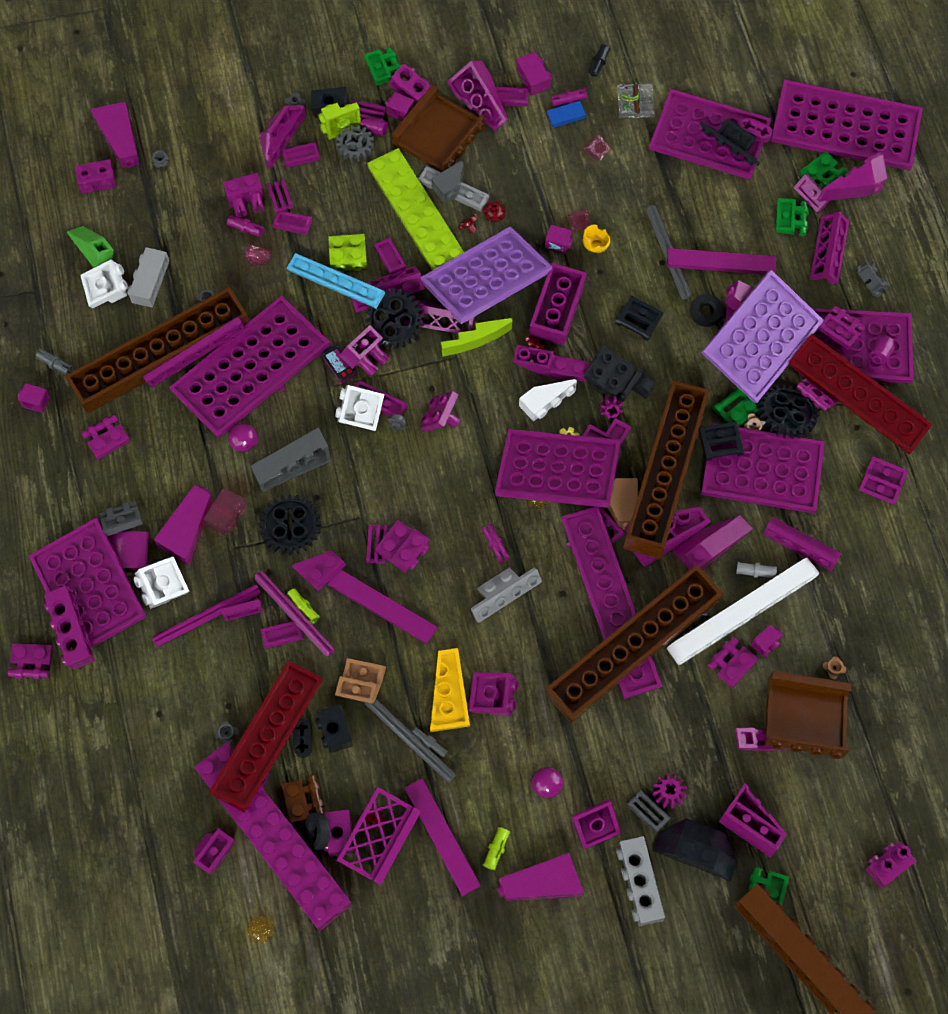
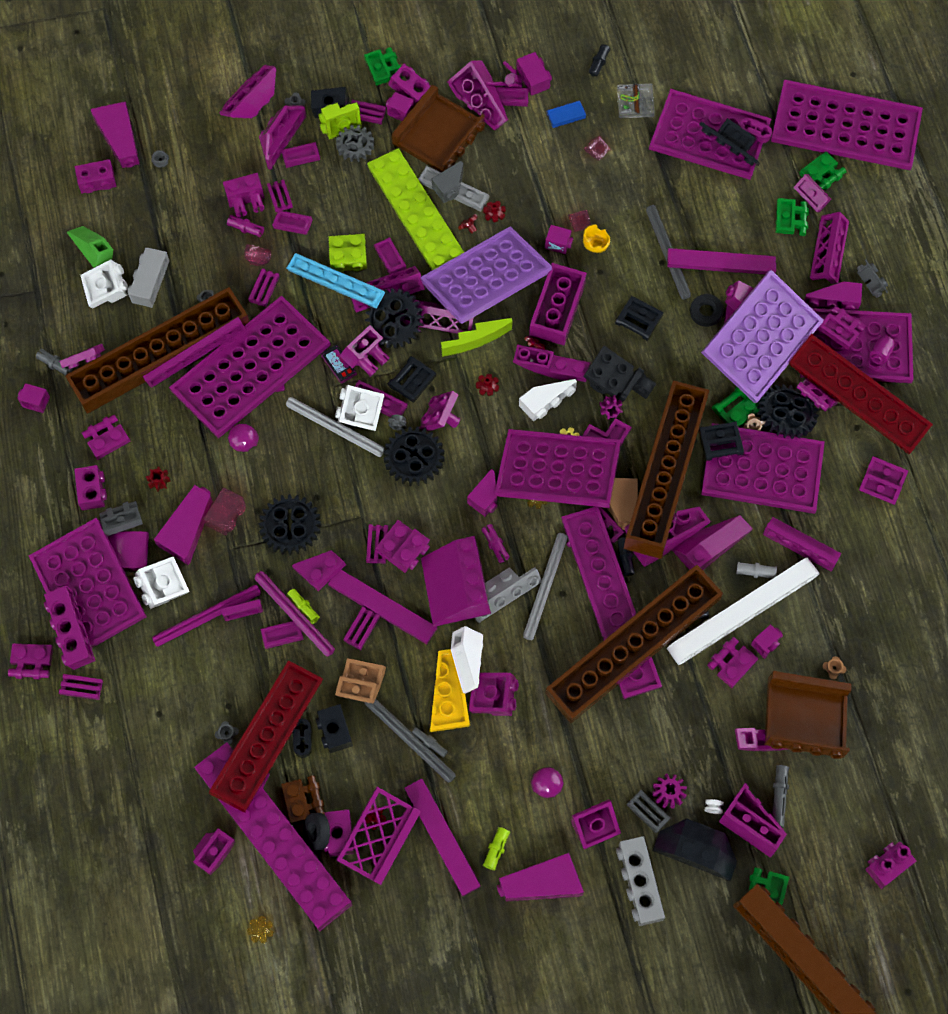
(65, 683): none -> magenta tile
(86, 488): none -> magenta brick
(88, 354): none -> magenta plate
(154, 482): none -> dark red gear
(252, 94): none -> magenta wedge
(263, 273): none -> magenta tile
(292, 460): dark grey wedge -> none
(335, 426): none -> light grey axle
(369, 613): none -> magenta tile
(376, 126): magenta cone -> none
(402, 468): none -> black gear
(416, 382): none -> black plate
(455, 582): none -> magenta slope
(466, 653): none -> white slope
(483, 495): none -> magenta slope
(487, 384): none -> dark red plant
(512, 79): none -> magenta plant
(545, 586): none -> light grey axle
(569, 97): magenta pin -> none
(626, 558): none -> black axle
(714, 806): none -> white bush
(780, 790): none -> dark grey pin
(843, 295): none -> magenta slope
(858, 182): magenta wedge -> none

